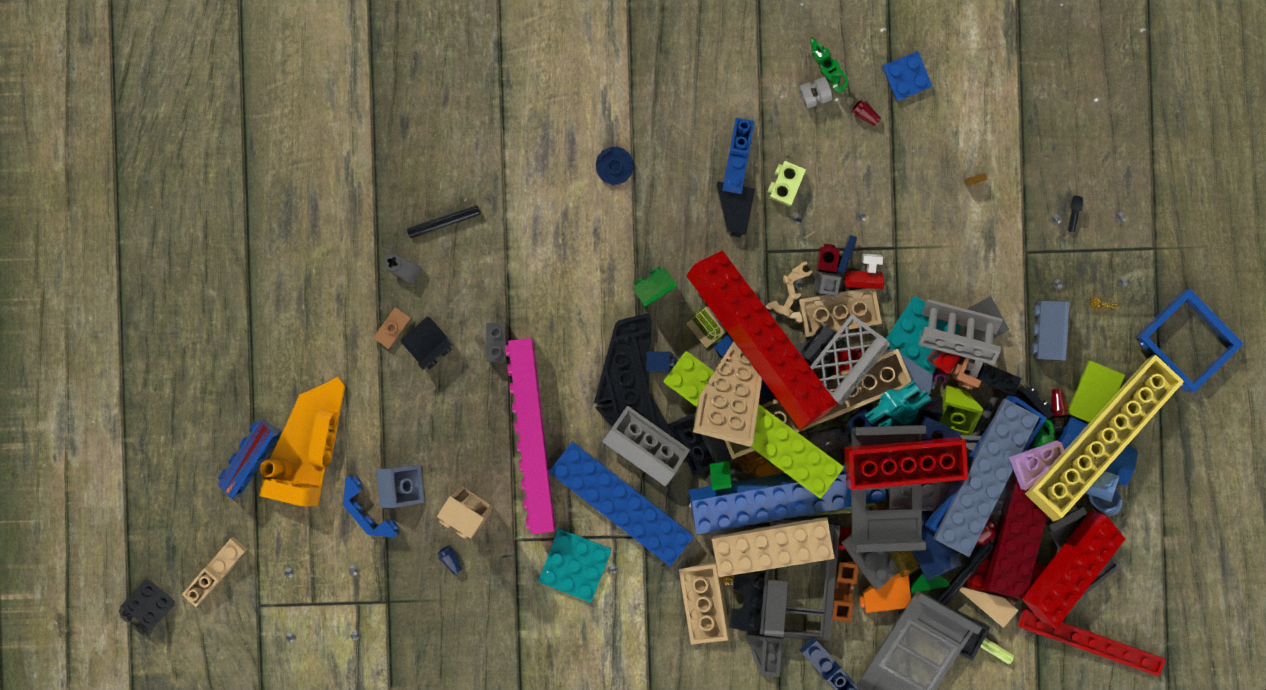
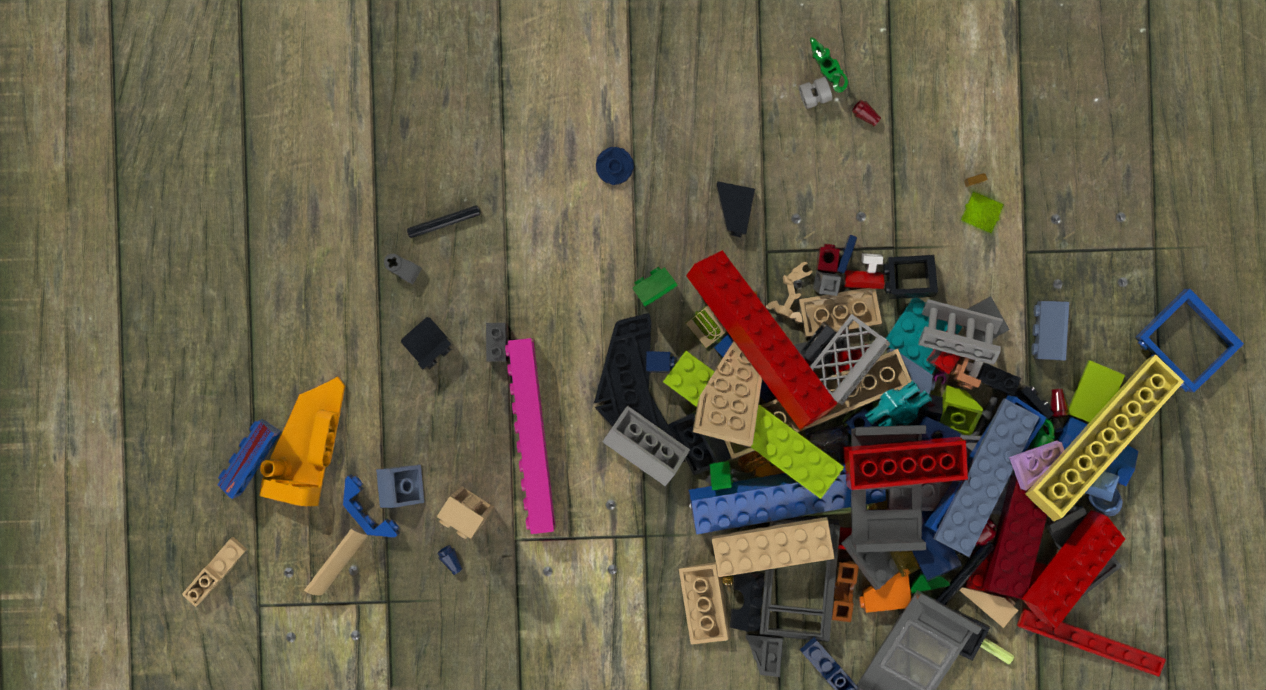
(146, 607): black bracket -> none
(336, 561): none -> tan slope
(392, 328): medium nougat plate -> none
(574, 565): teal plate -> none
(621, 503): blue brick -> none
(738, 155): blue slope -> none
(775, 608): dark grey beam -> none
(790, 185): yellowish green brick -> none
(907, 76): blue plate -> none
(930, 274): none -> black window
(982, 212): none -> clear neon green piece
(1076, 205): black bar -> none
(1097, 303): clear yellow hand -> none

